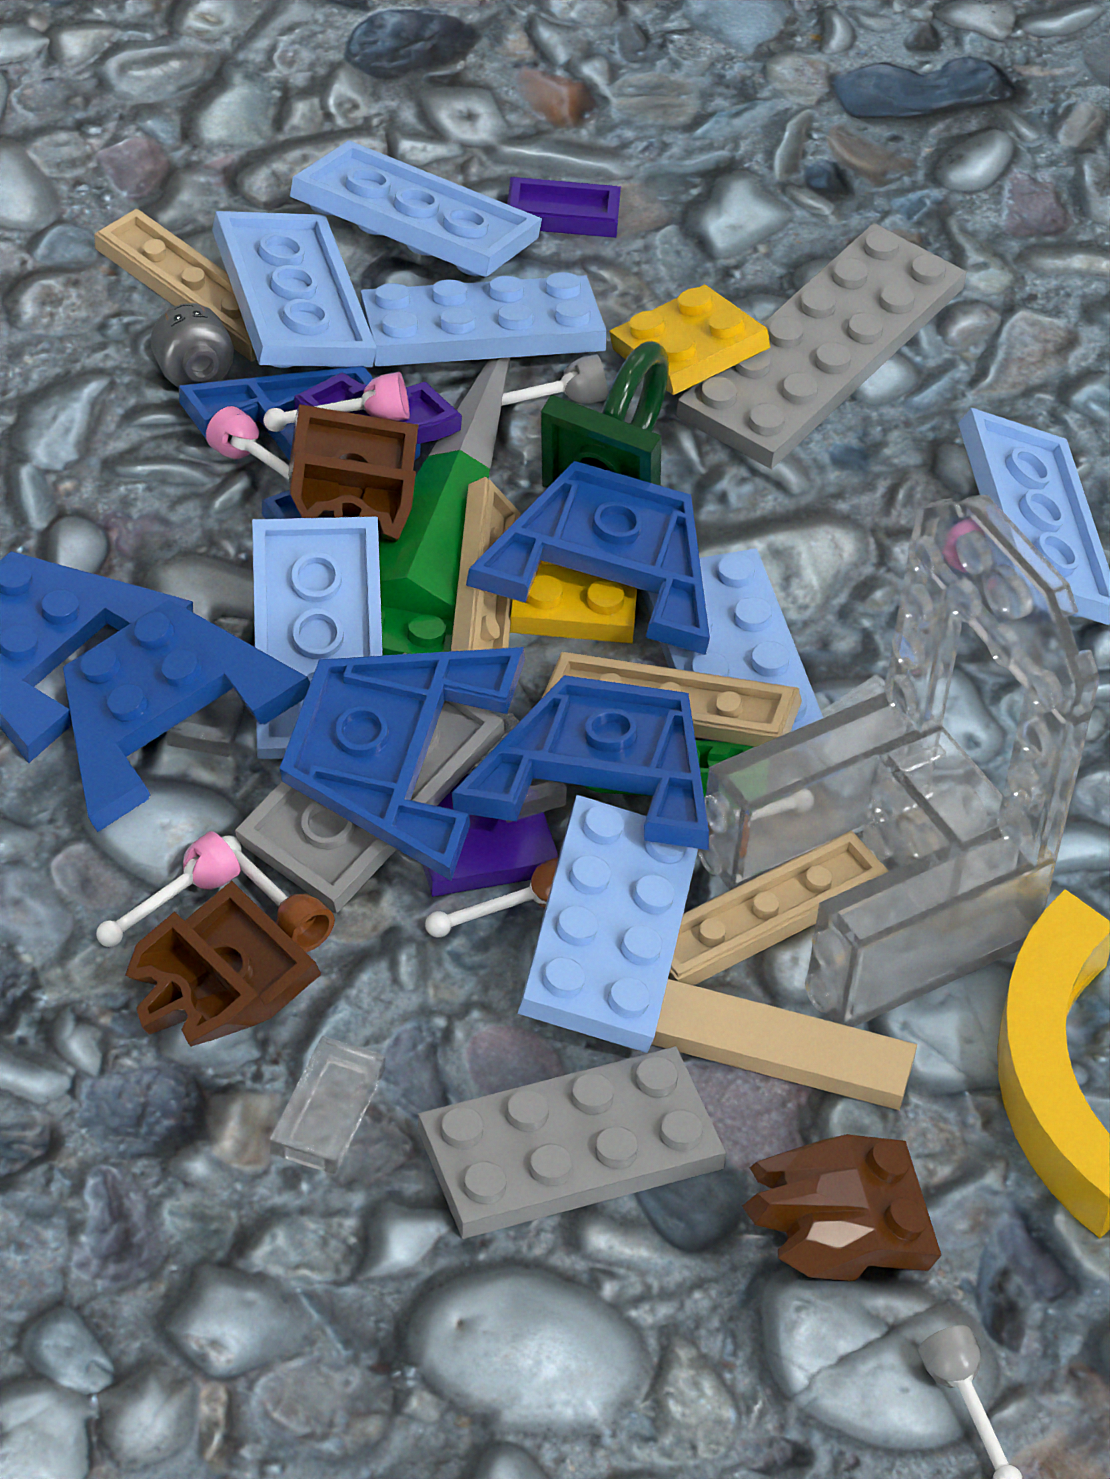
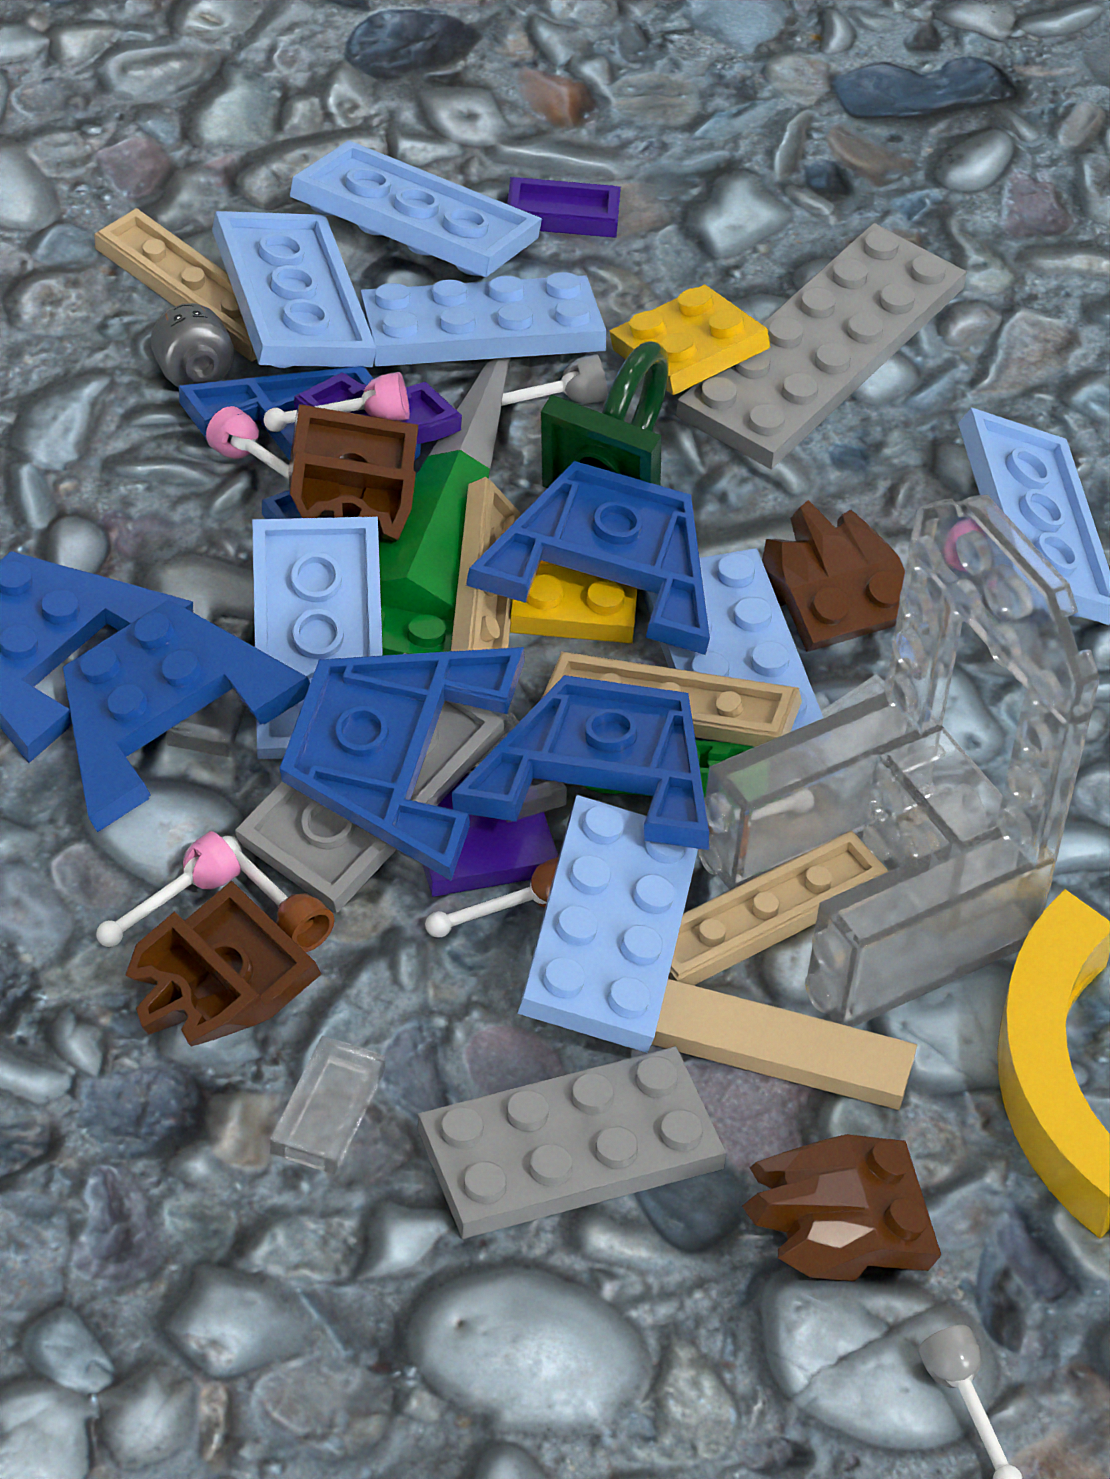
(834, 578): none -> reddish brown plate

